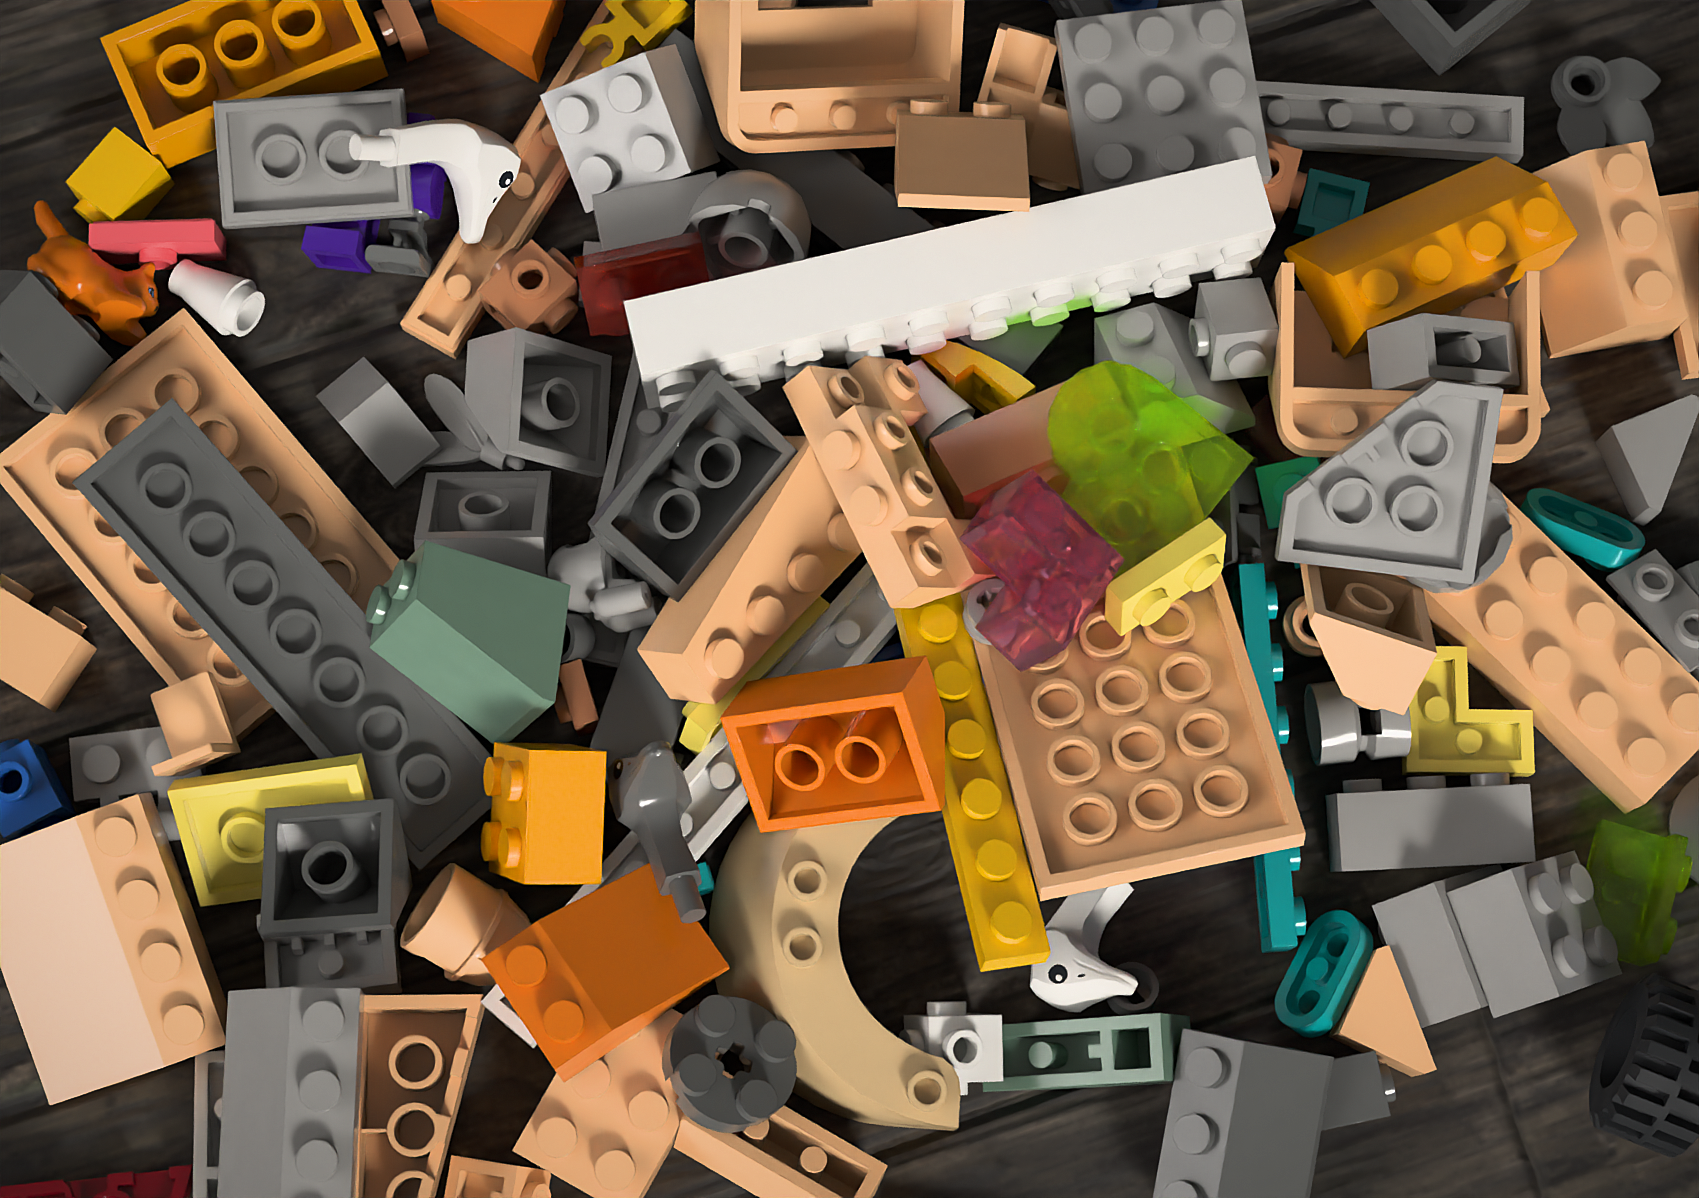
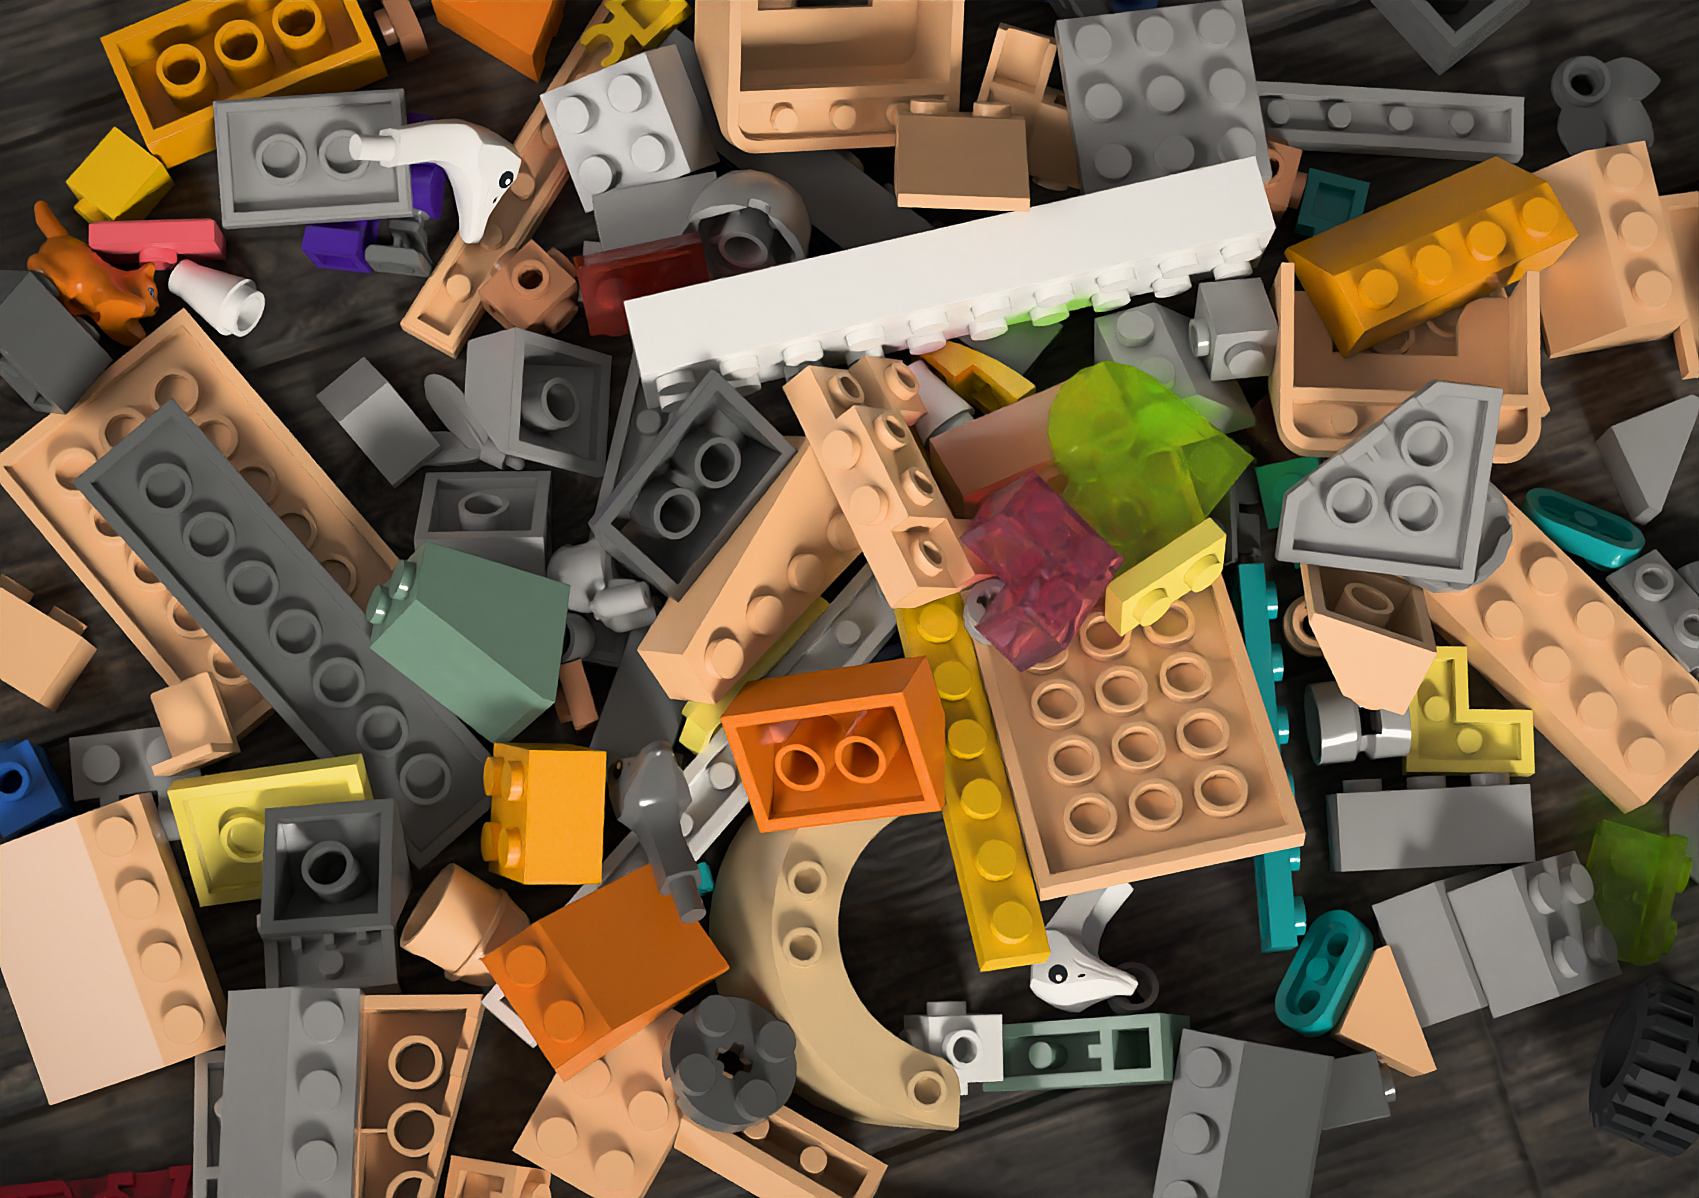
(1442, 348): light grey brick -> none

